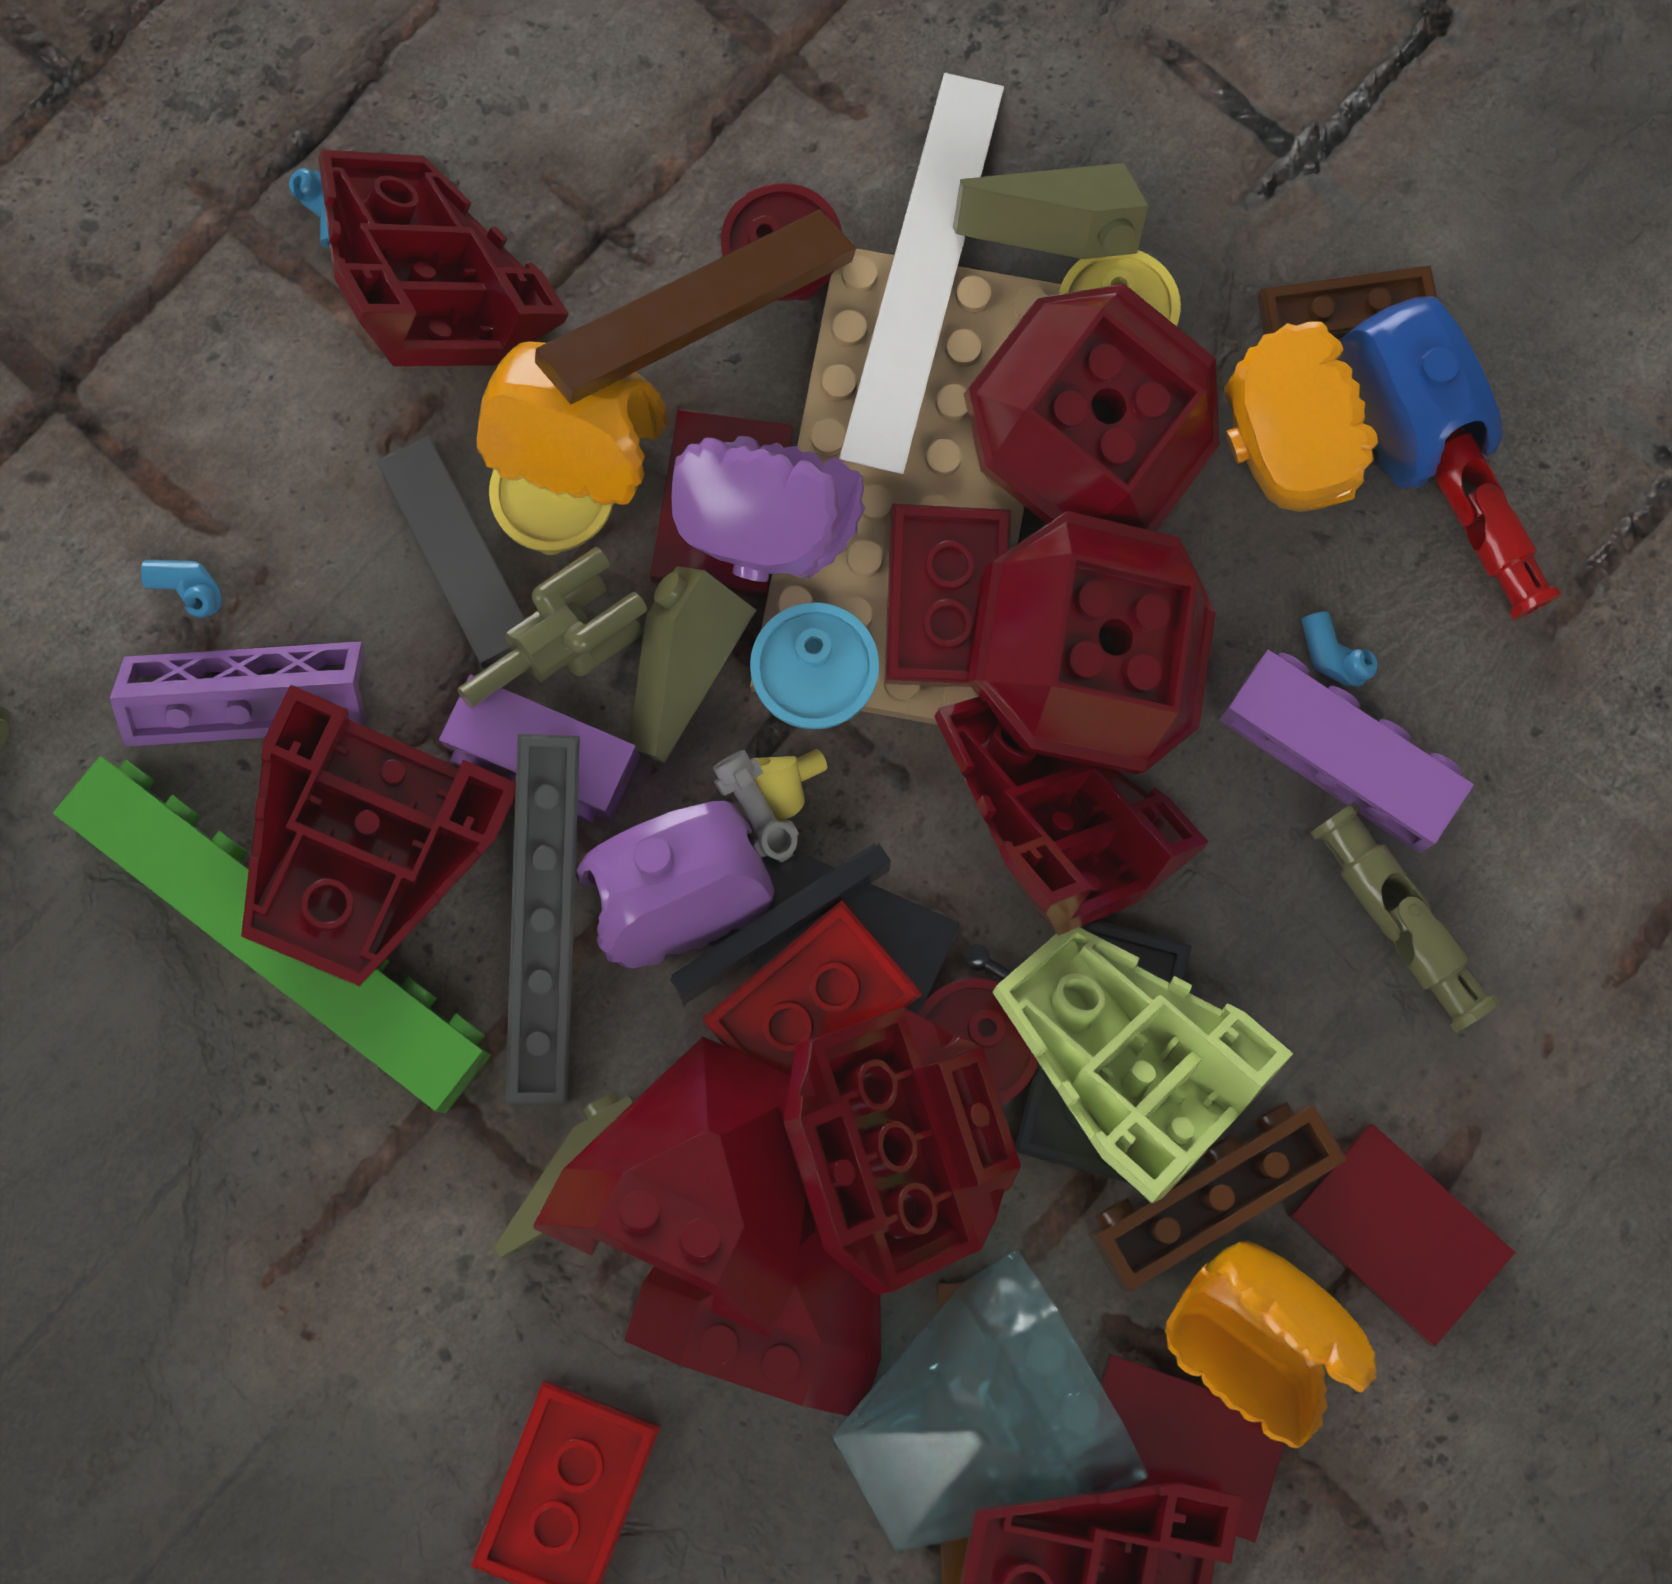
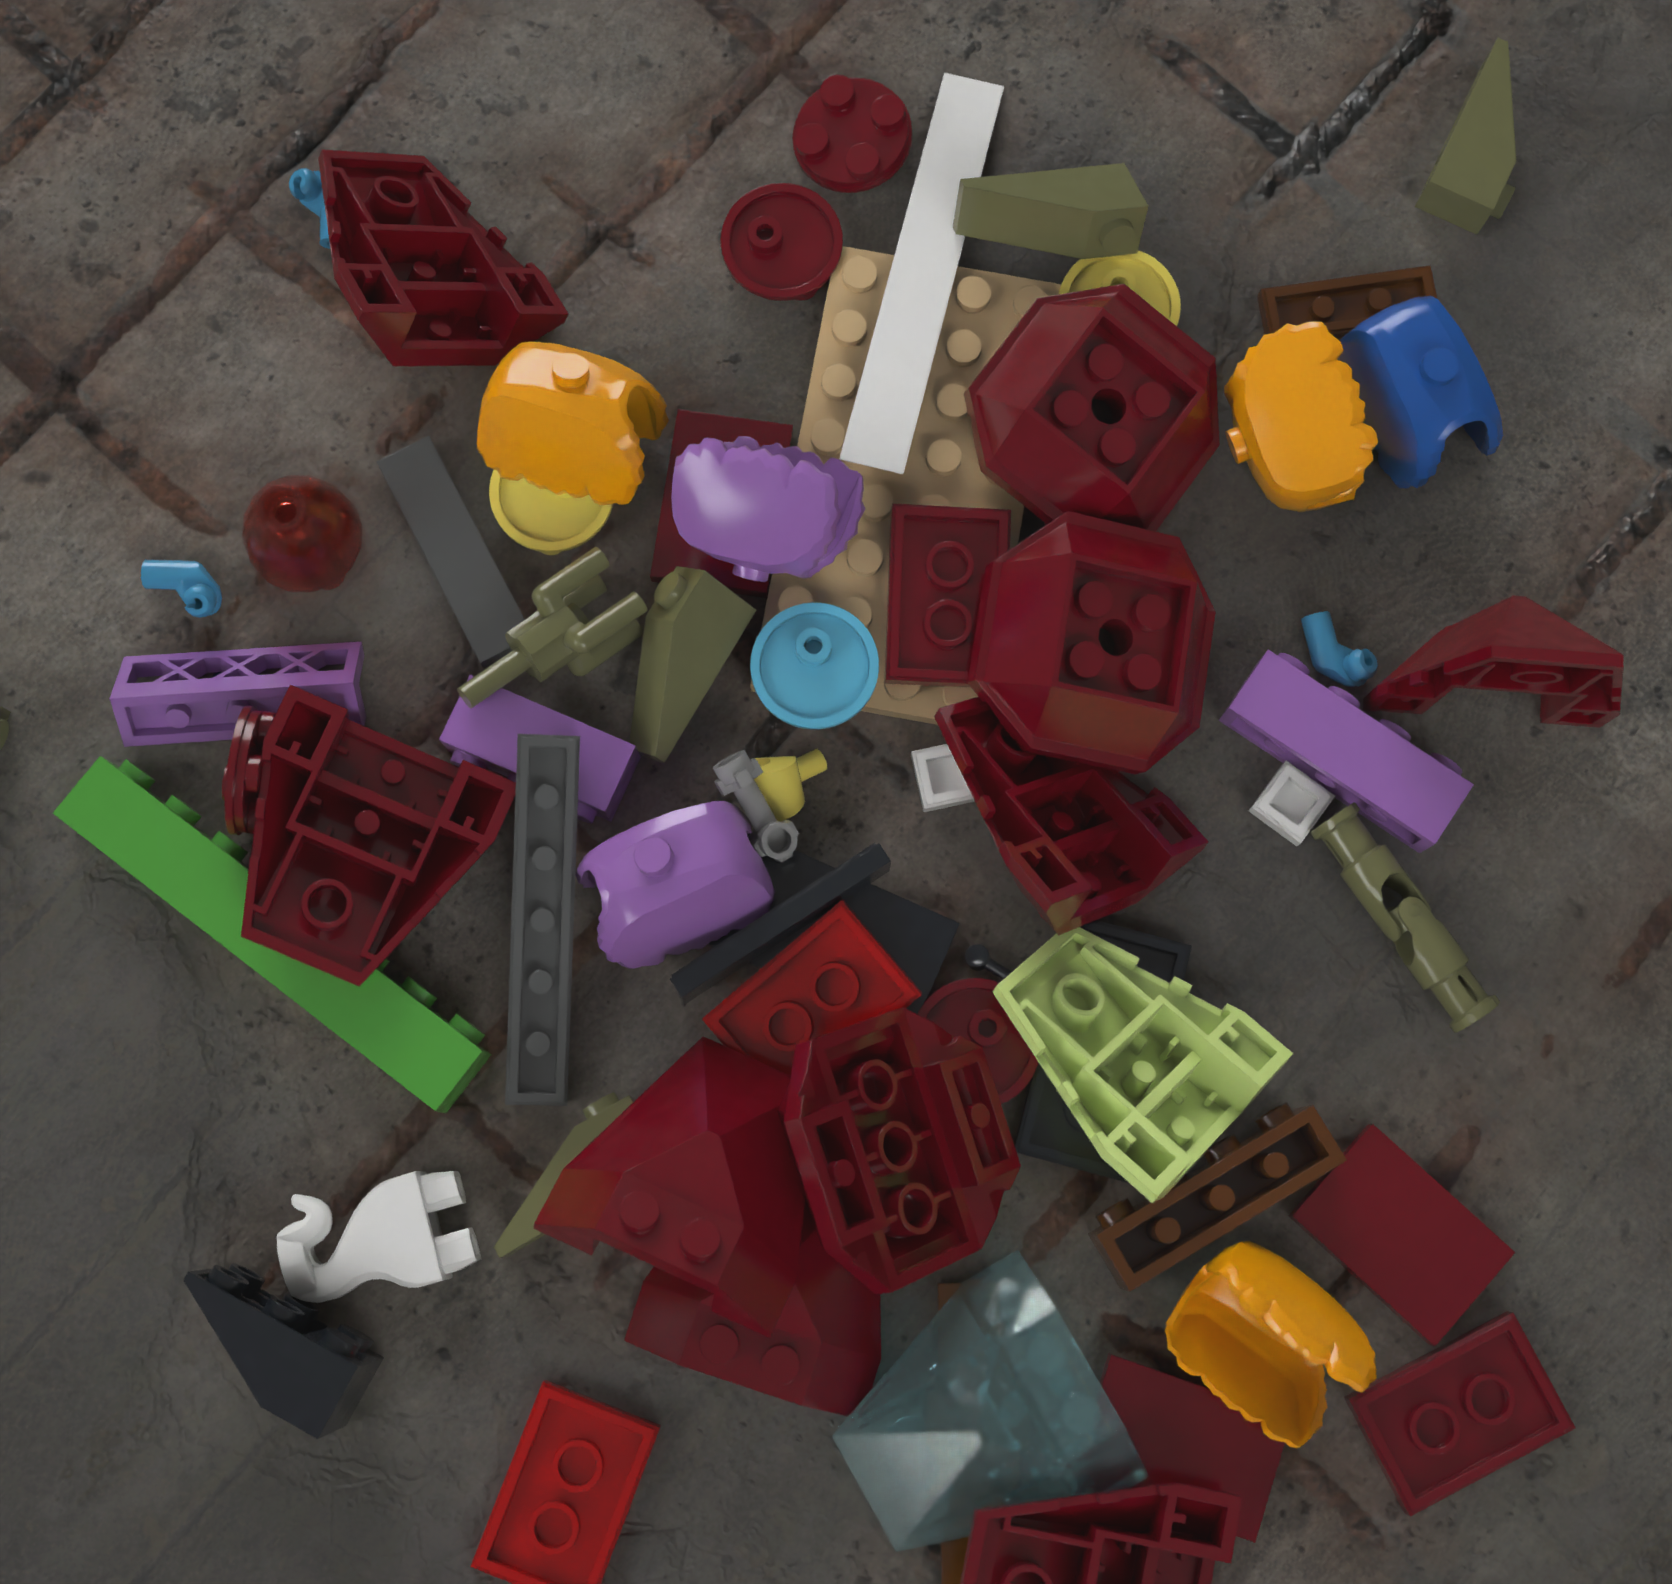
(244, 769): none -> dark red piece
(283, 1352): none -> black slope
(302, 533): none -> clear red piece
(388, 1238): none -> white hips
(693, 306): reddish brown tile -> none
(852, 134): none -> dark red piece
(939, 778): none -> white tile
(1291, 803): none -> white tile
(1459, 1413): none -> dark red tile
(1478, 153): none -> olive slope
(1492, 525): red piece -> none
(1511, 650): none -> dark red wedge

